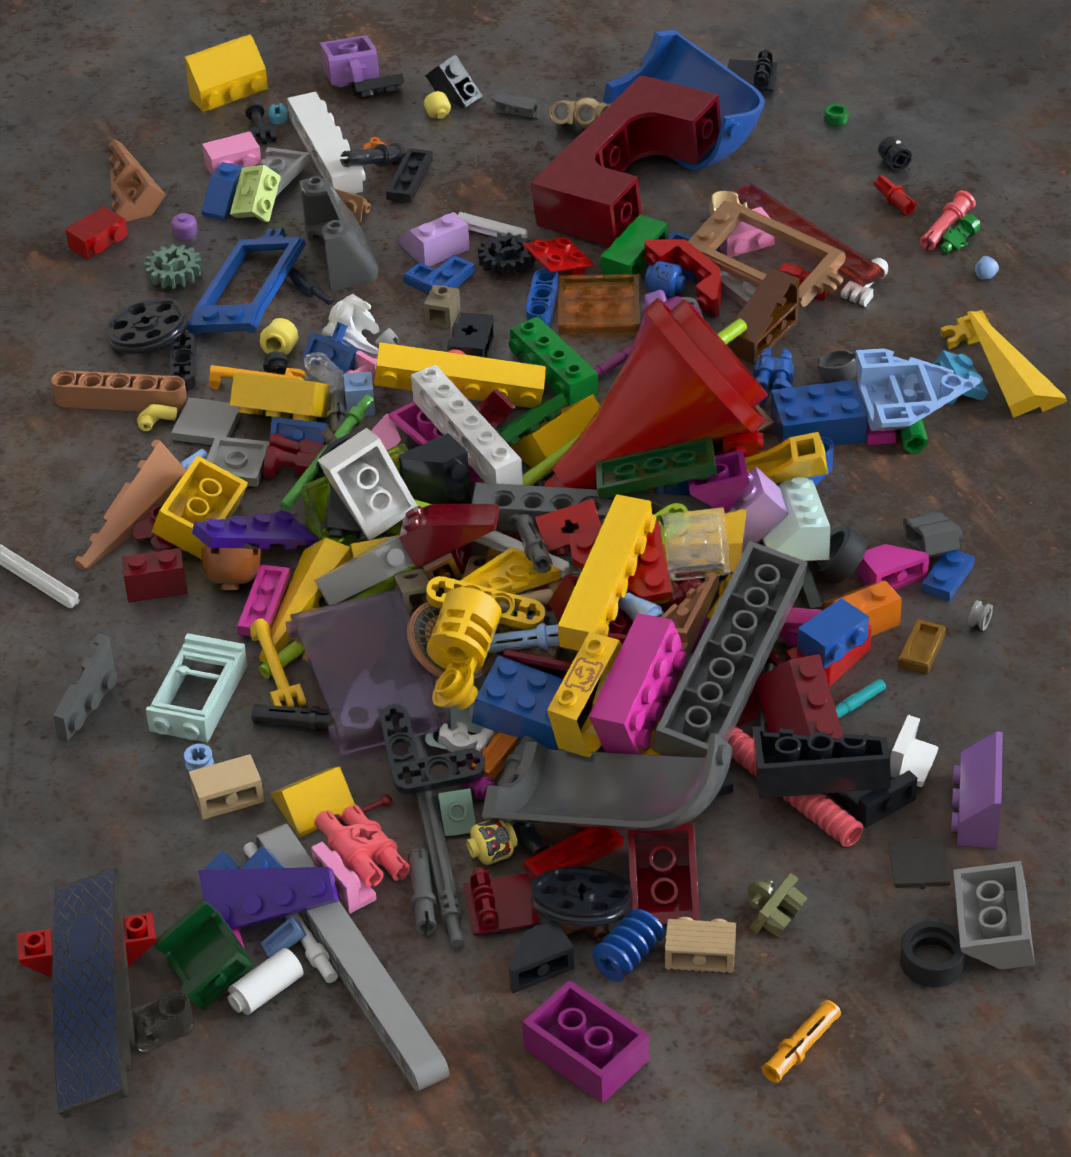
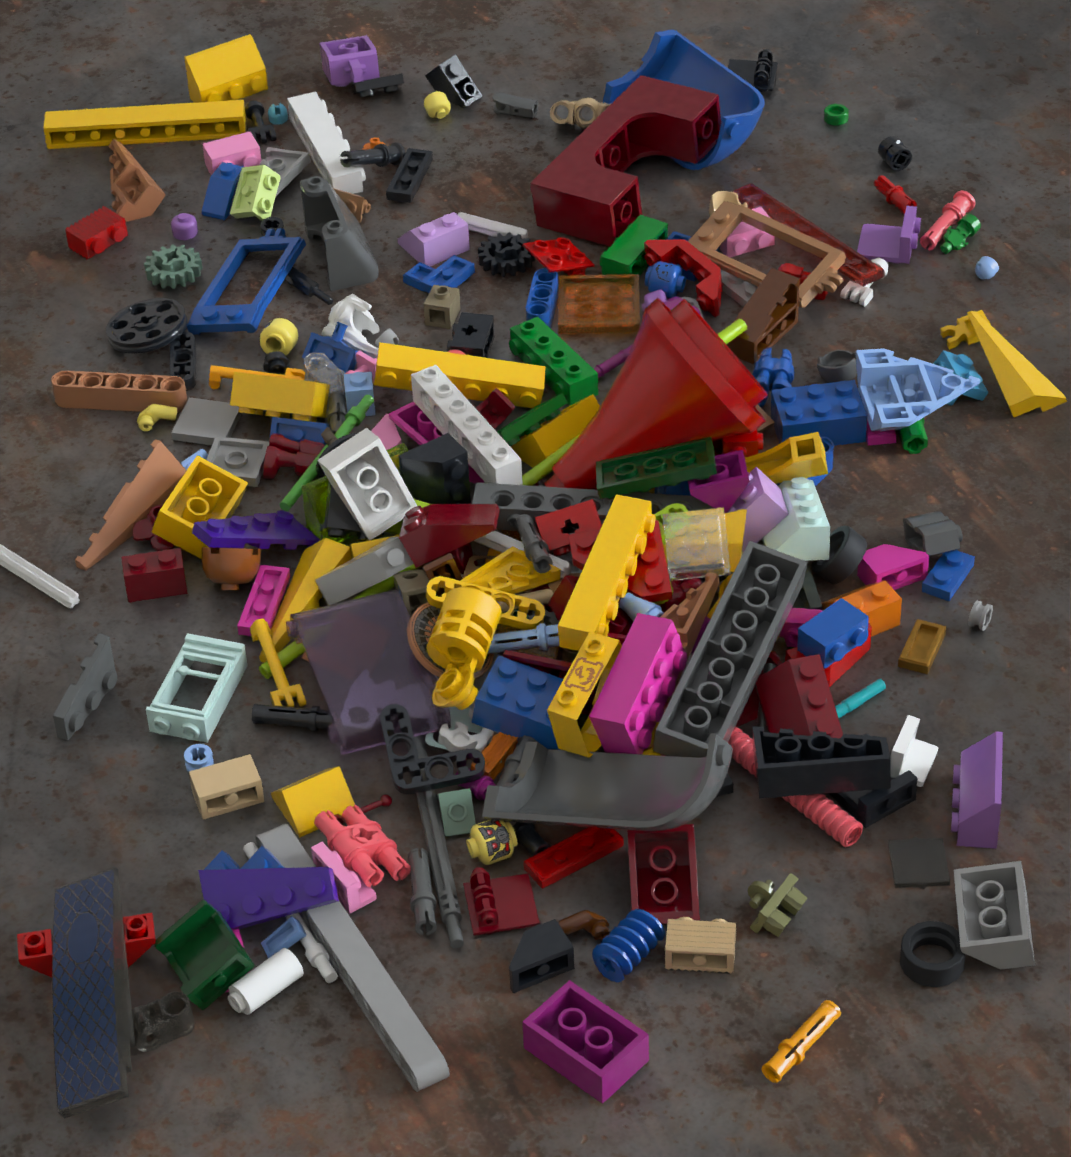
(144, 124): none -> yellow brick
(270, 223): none -> black bush
(557, 896): black wedge -> none
(891, 242): none -> medium lavender bracket

